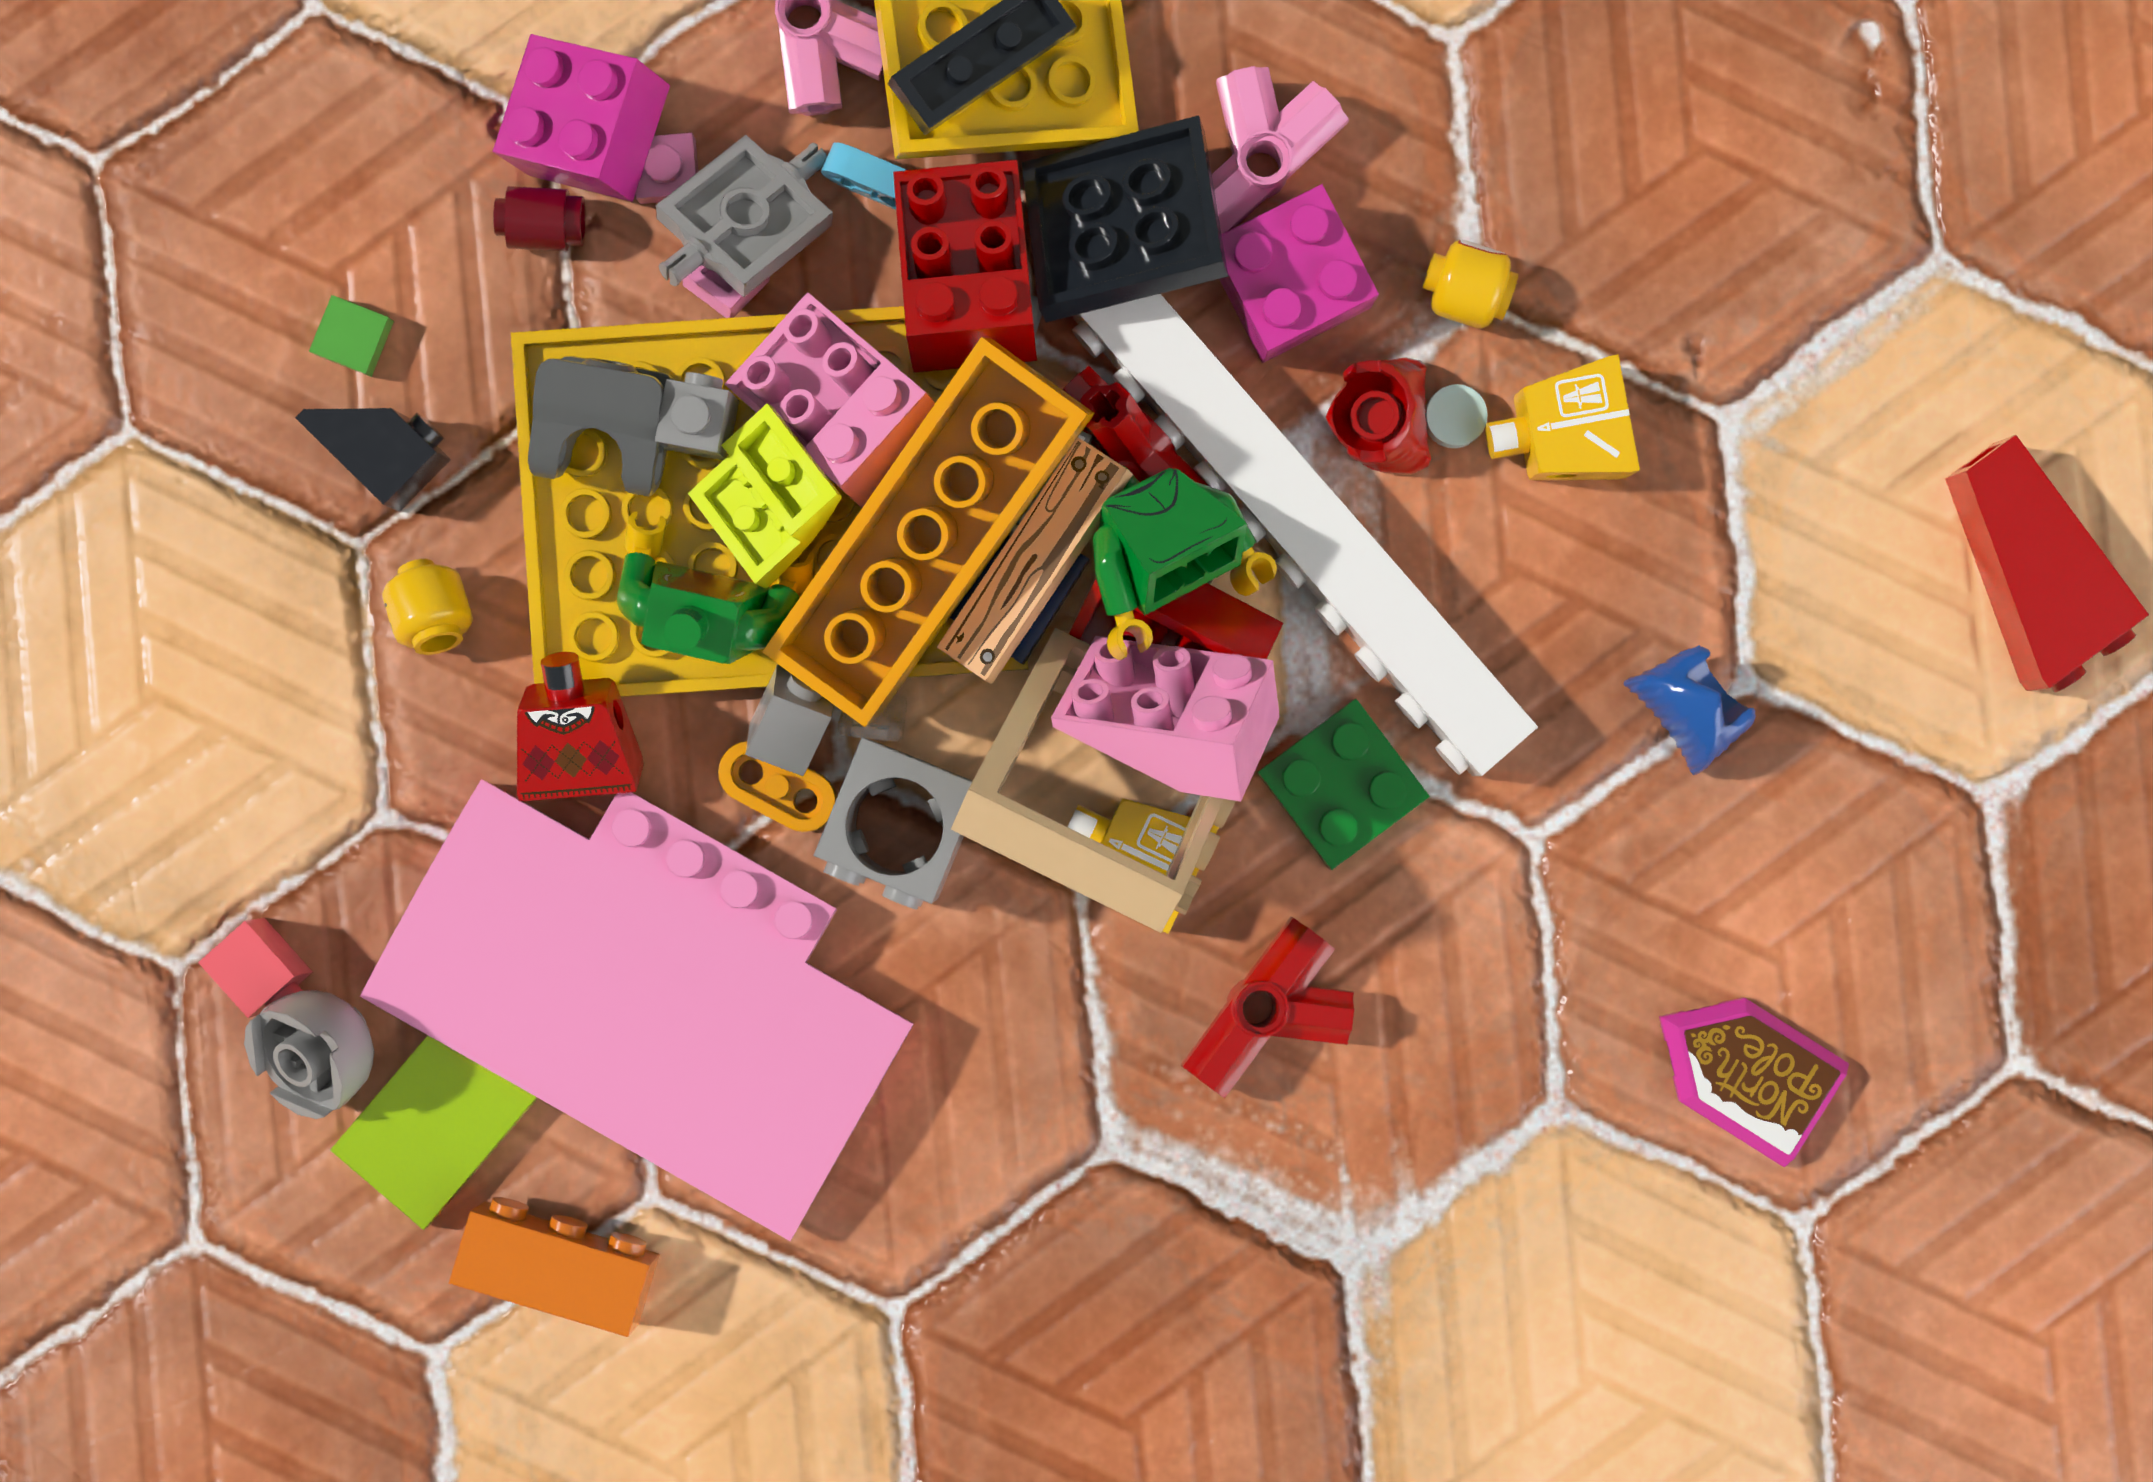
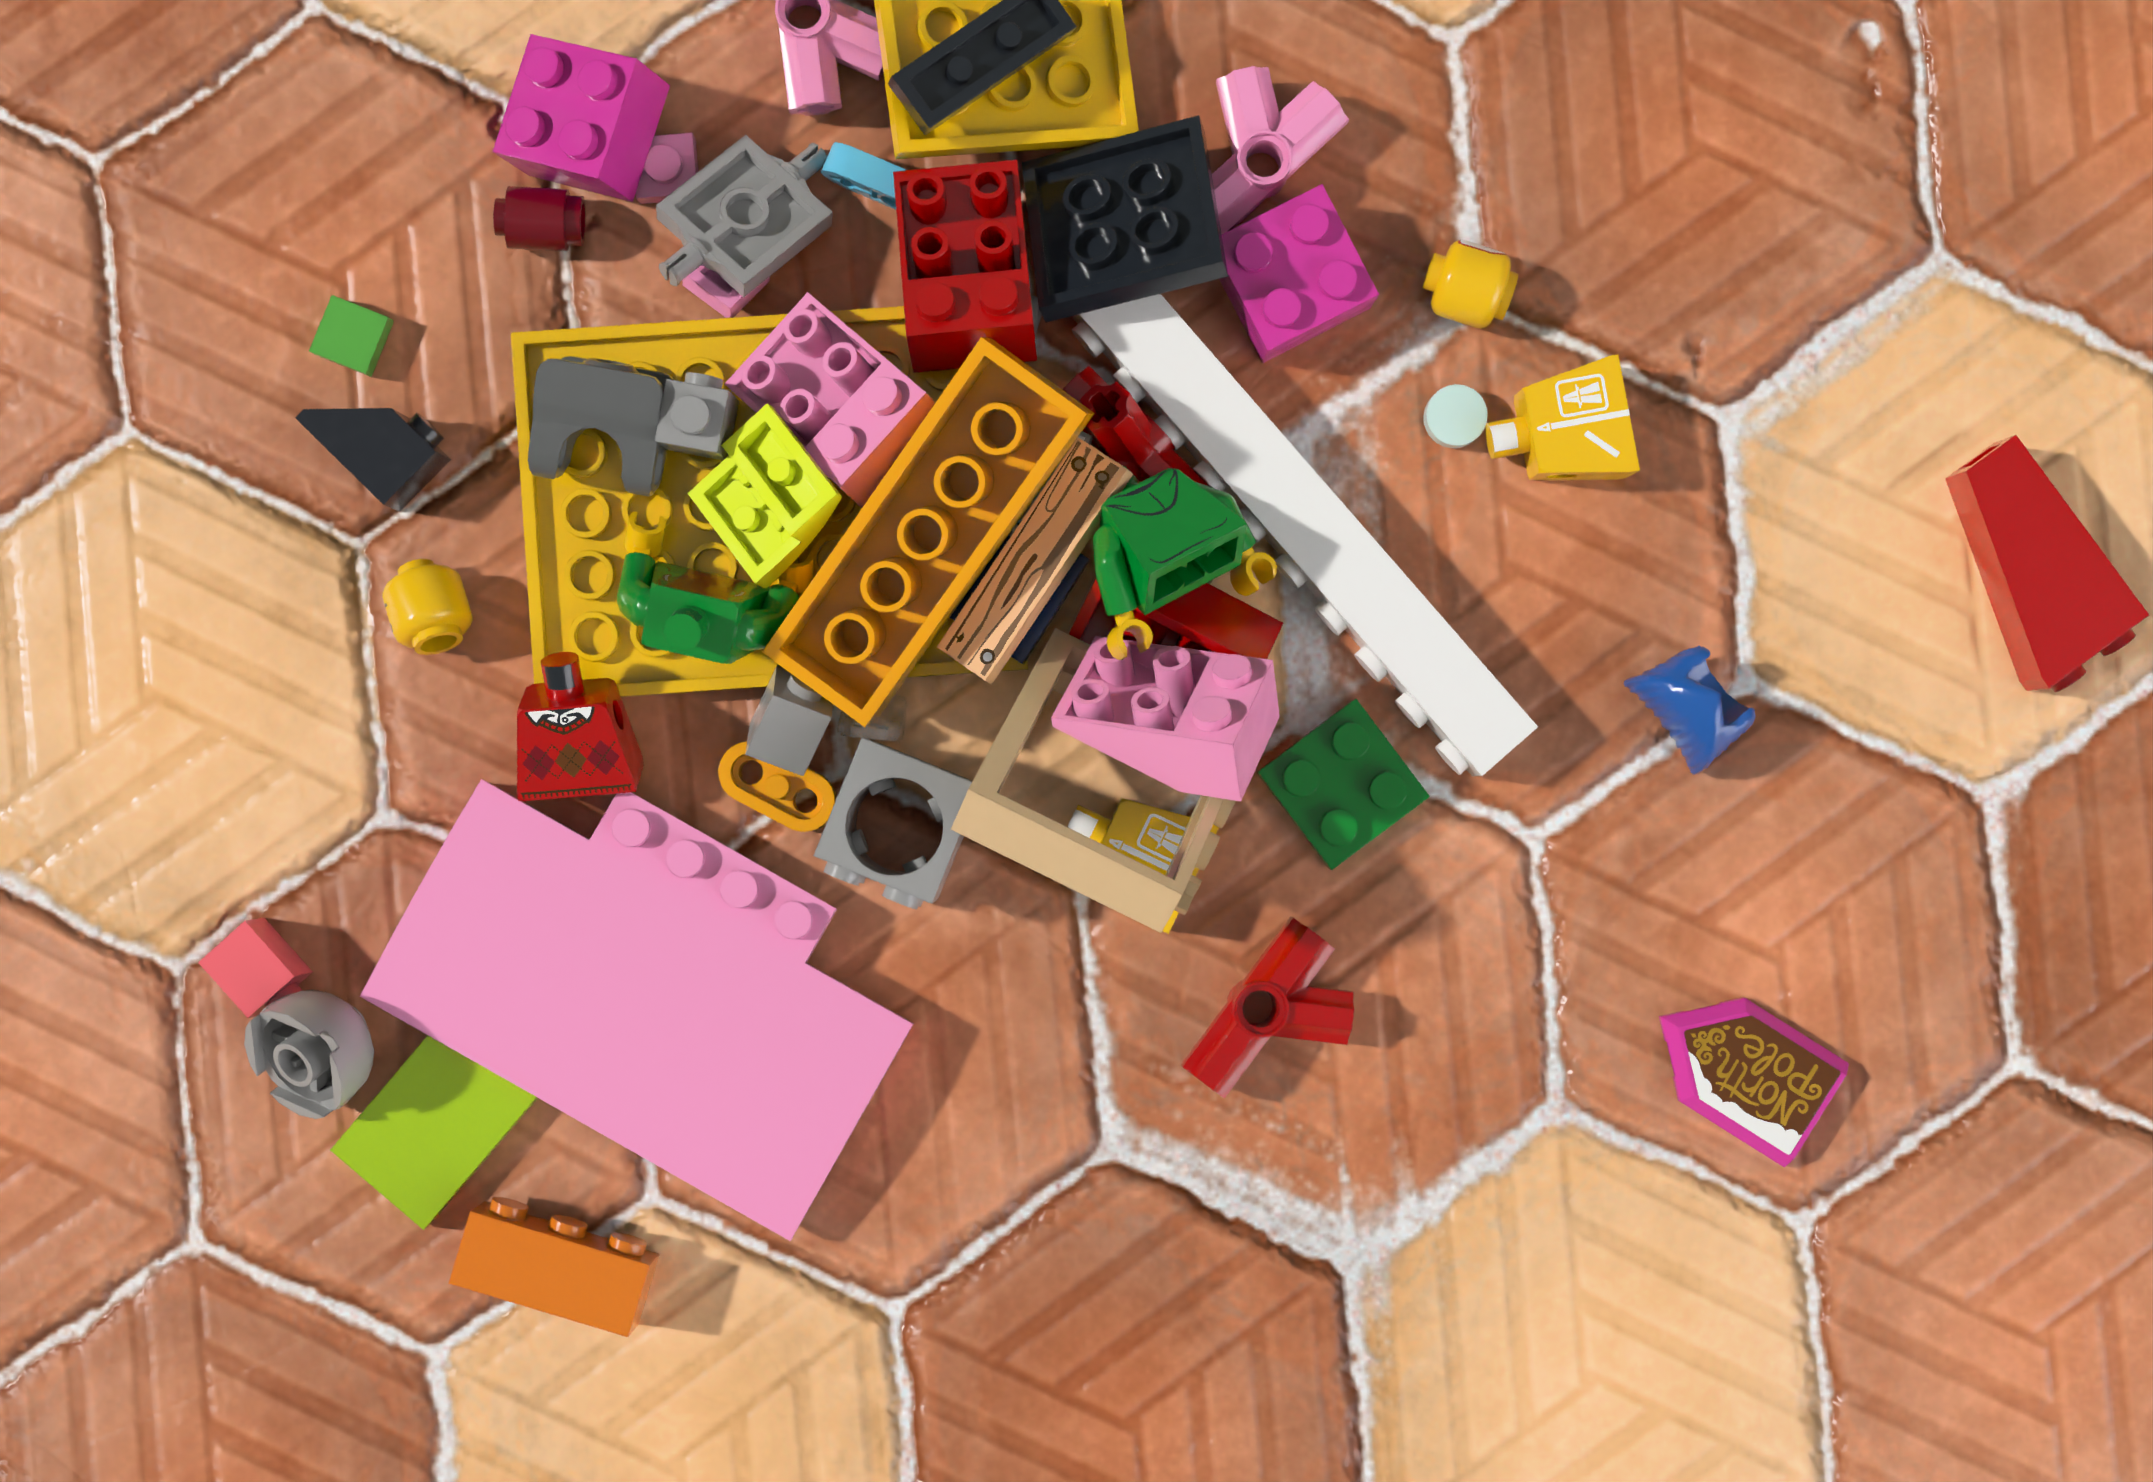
(1383, 415): red hair -> none

